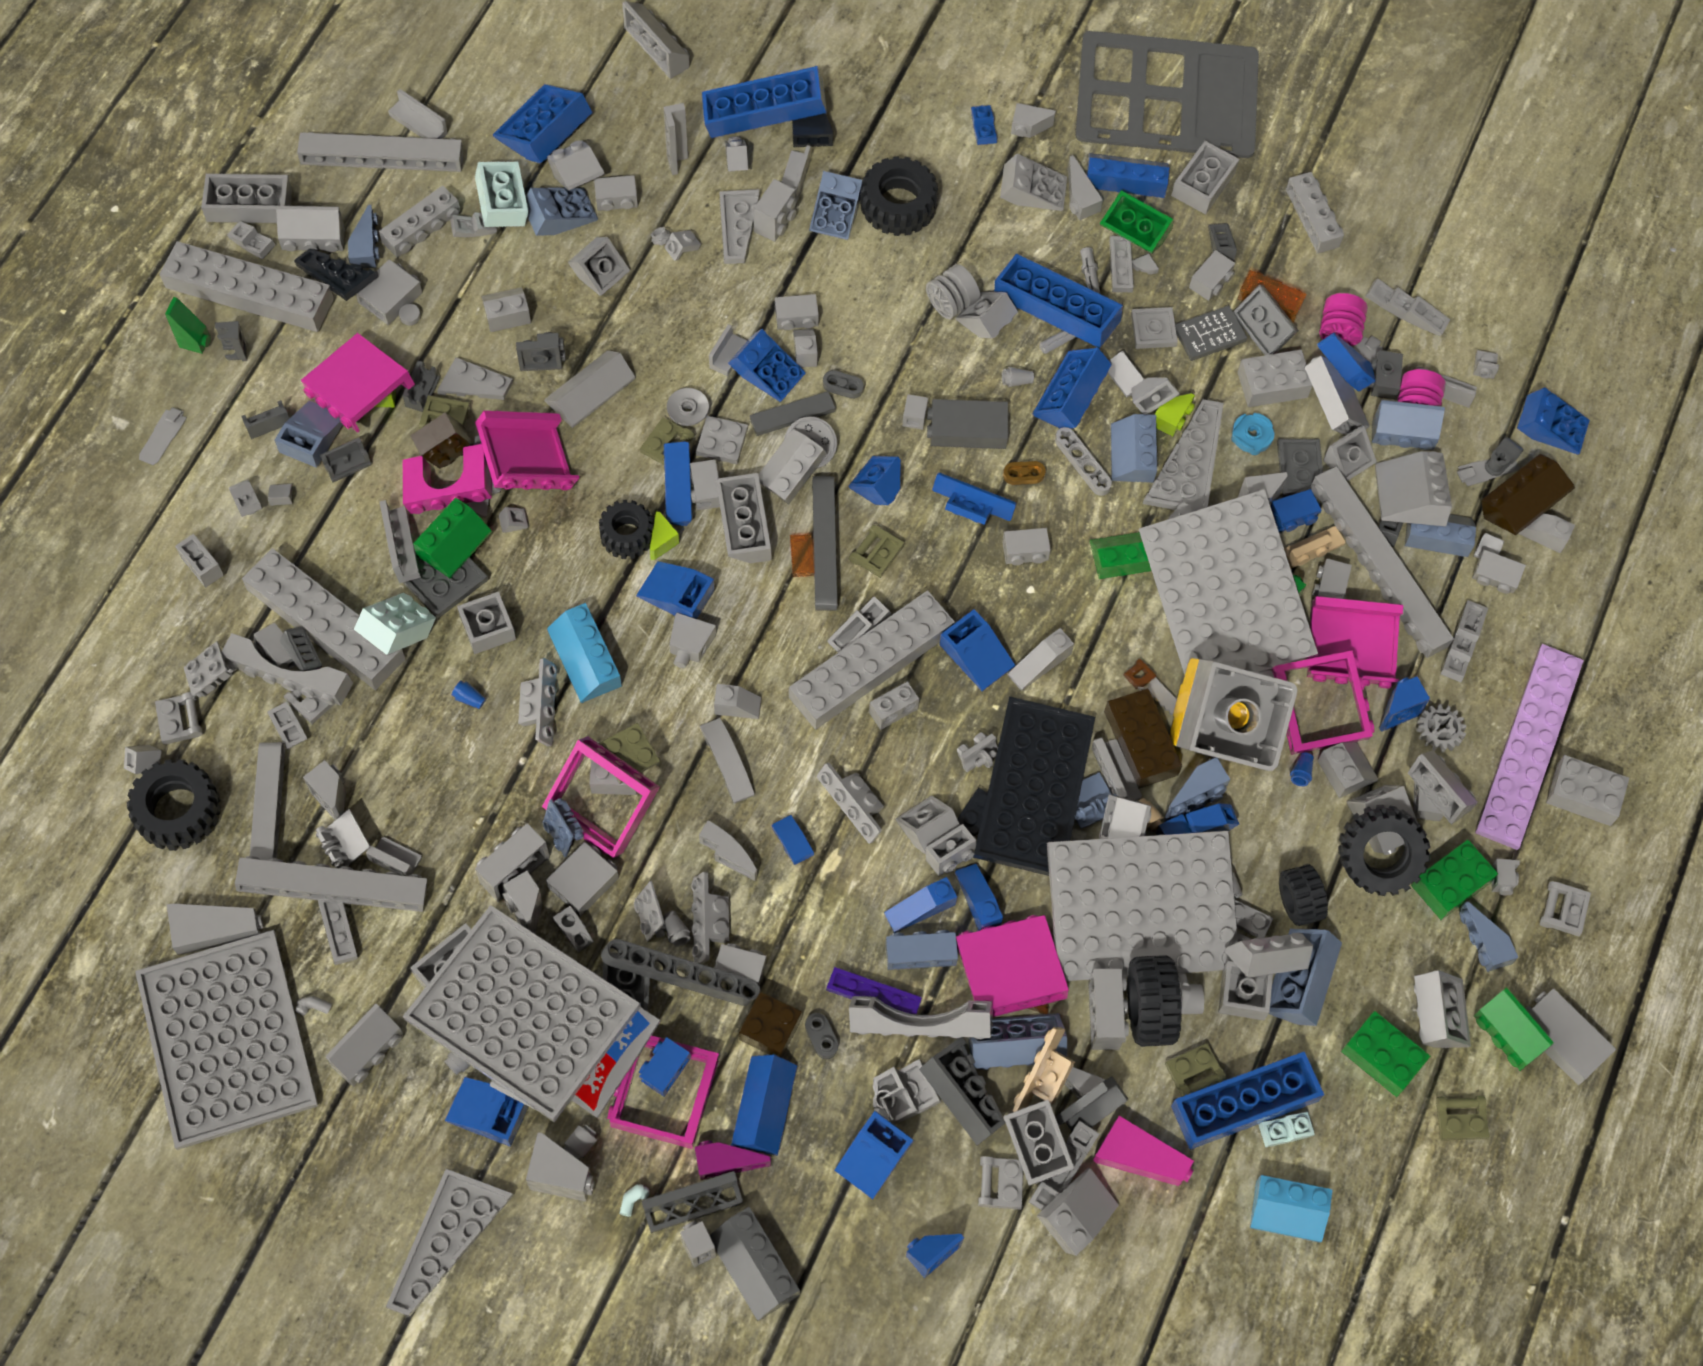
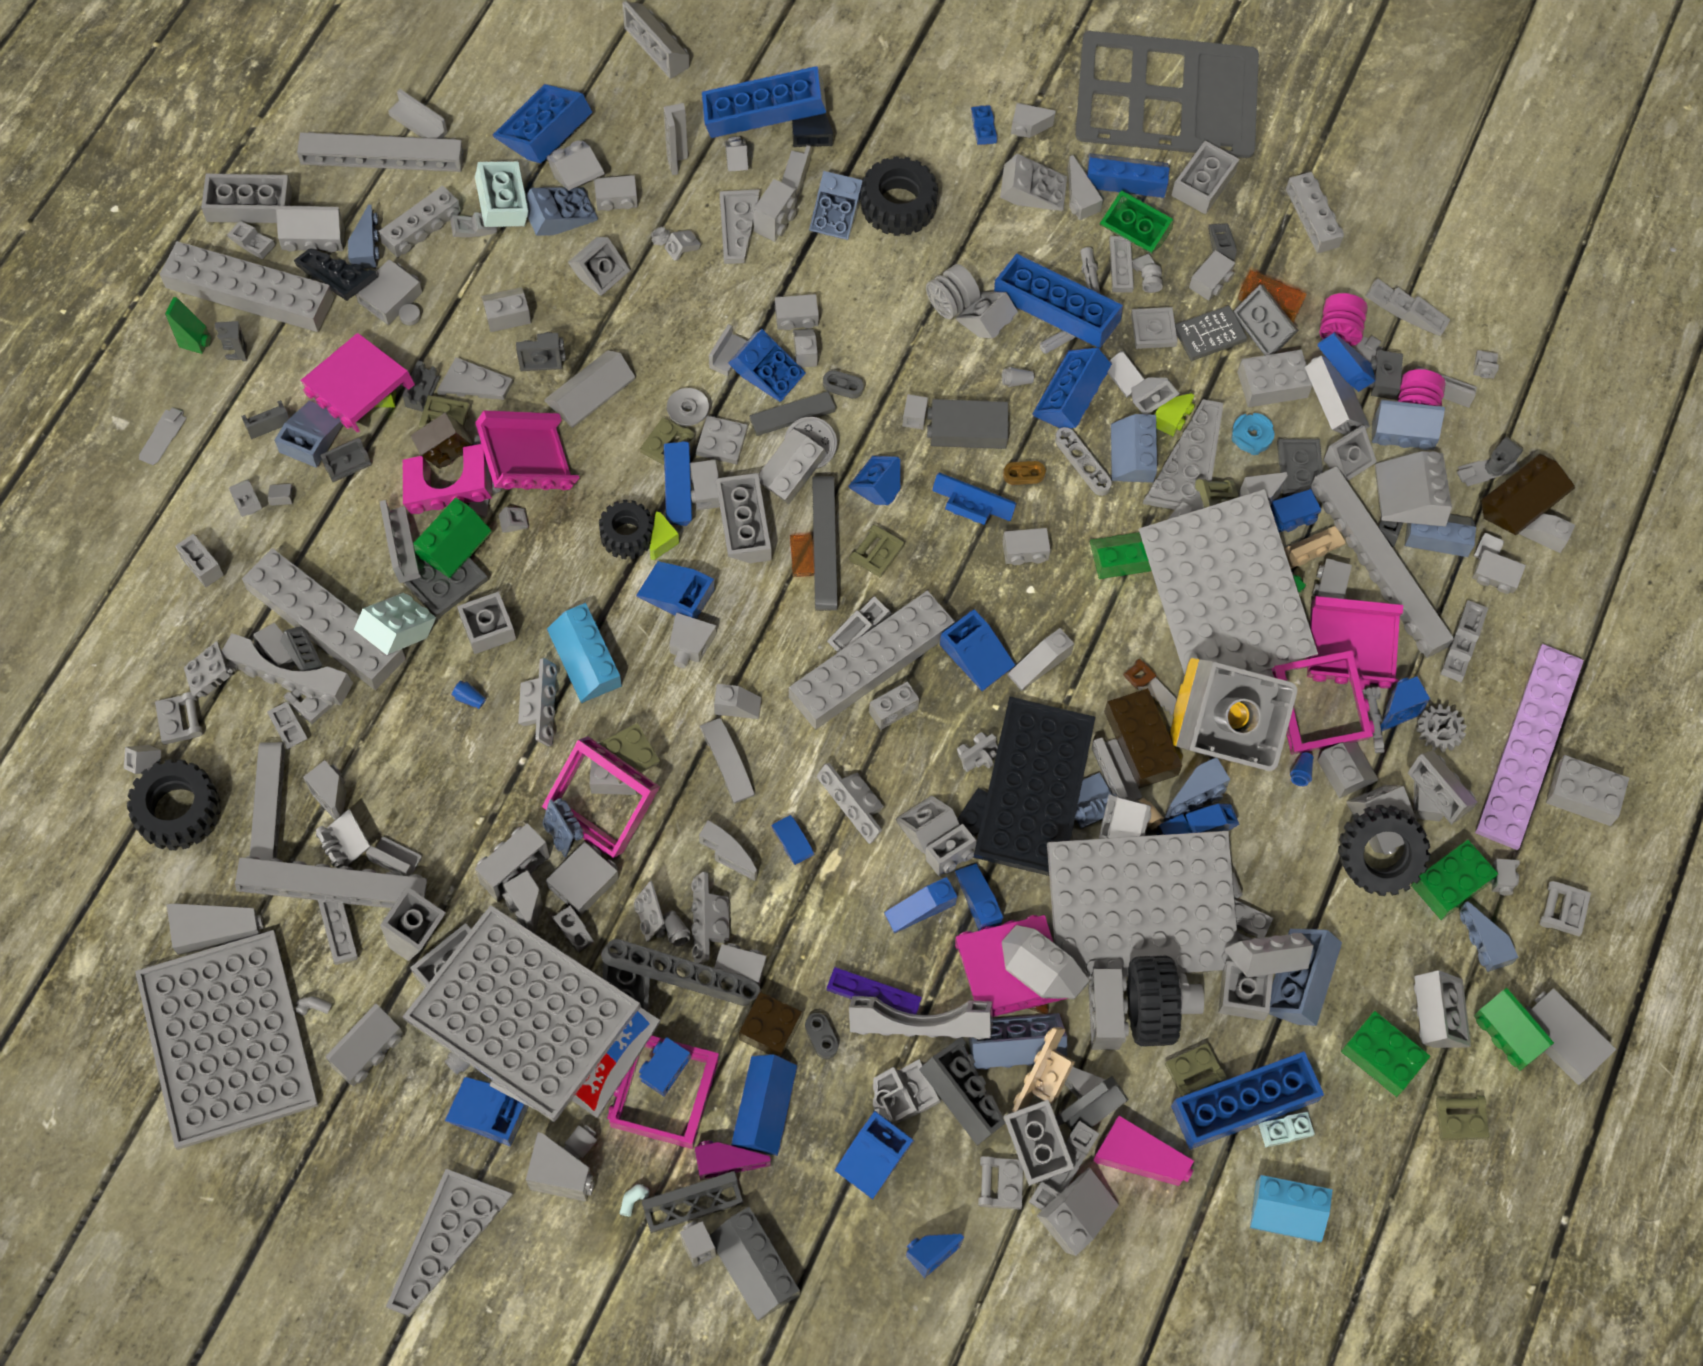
(410, 923): none -> light grey slope
(921, 950): sand blue brick -> none
(1042, 964): none -> light grey wedge
(1152, 281): none -> light grey wheel
(1212, 498): none -> olive plate
(1303, 895): black tyre -> none
(1373, 694): none -> light grey piece
(1553, 421): blue slope -> none

